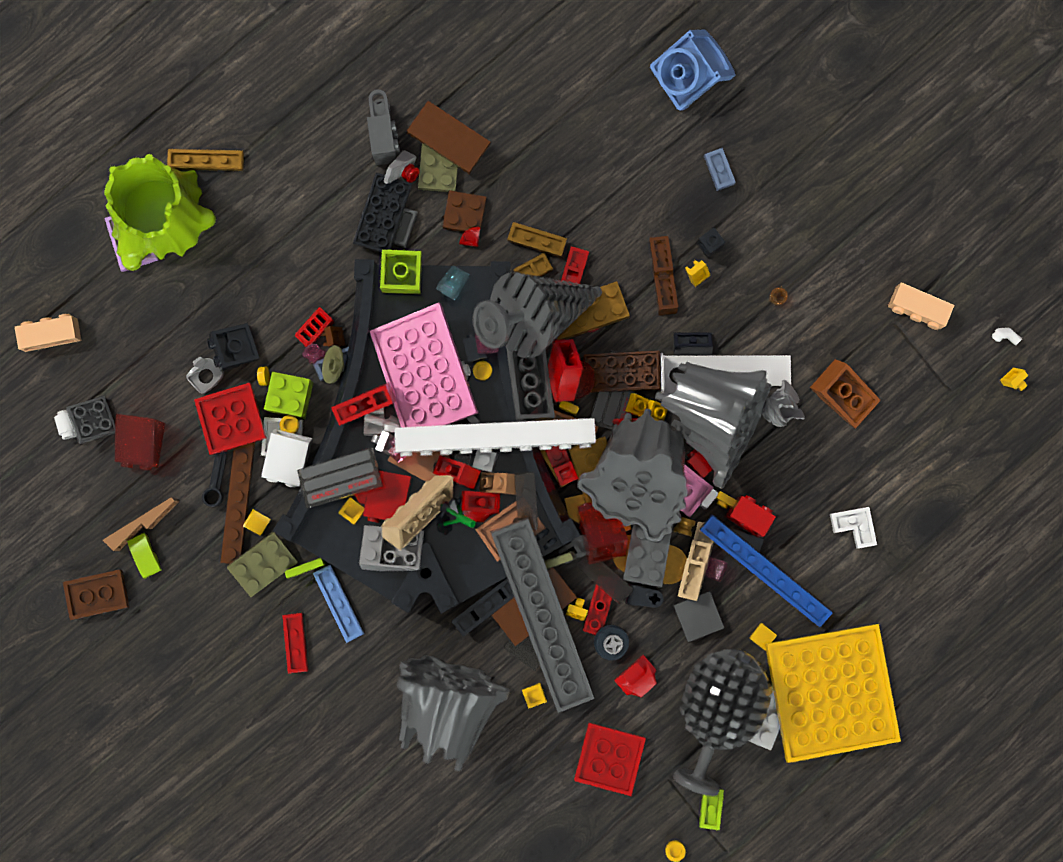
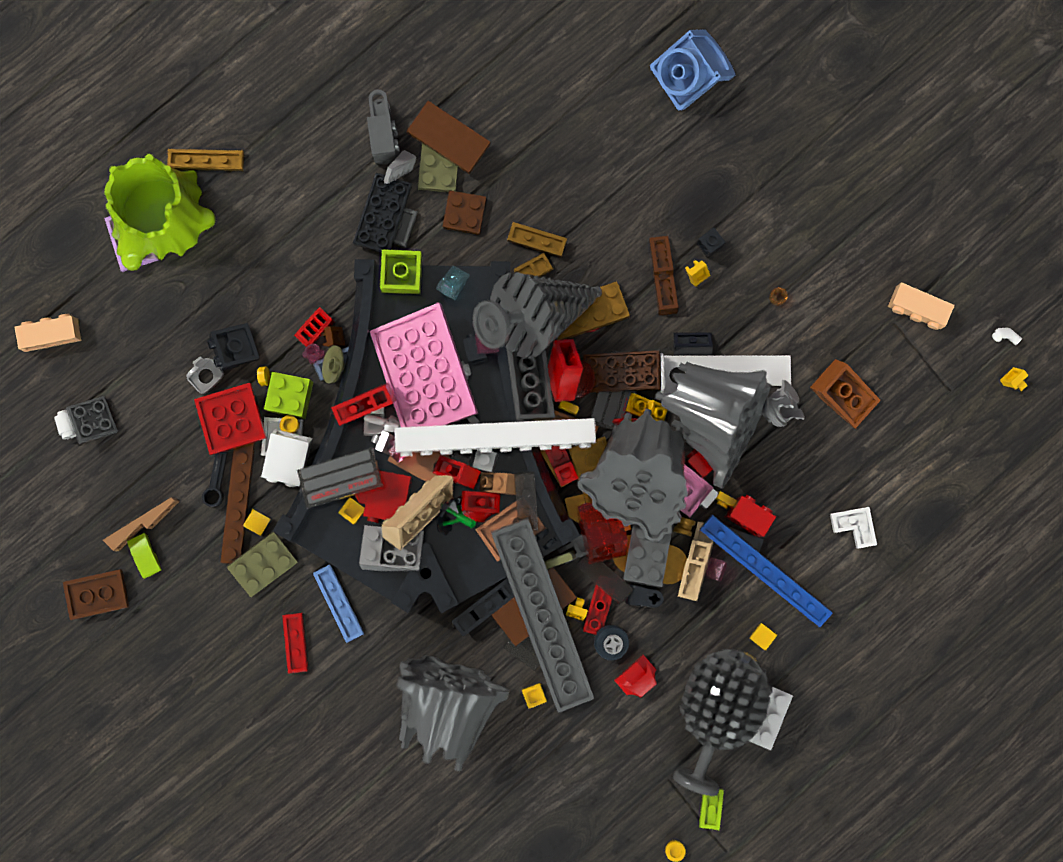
(138, 441): clear red slope -> none
(305, 568): lime tile -> none
(410, 173): red bush -> none
(471, 237): red tile -> none
(482, 370): yellow tile -> none
(575, 265): red slope -> none
(609, 759): red plate -> none
(698, 617): dark grey tile -> none
(719, 169): sand blue plate -> none
(832, 693): yellow plate -> none

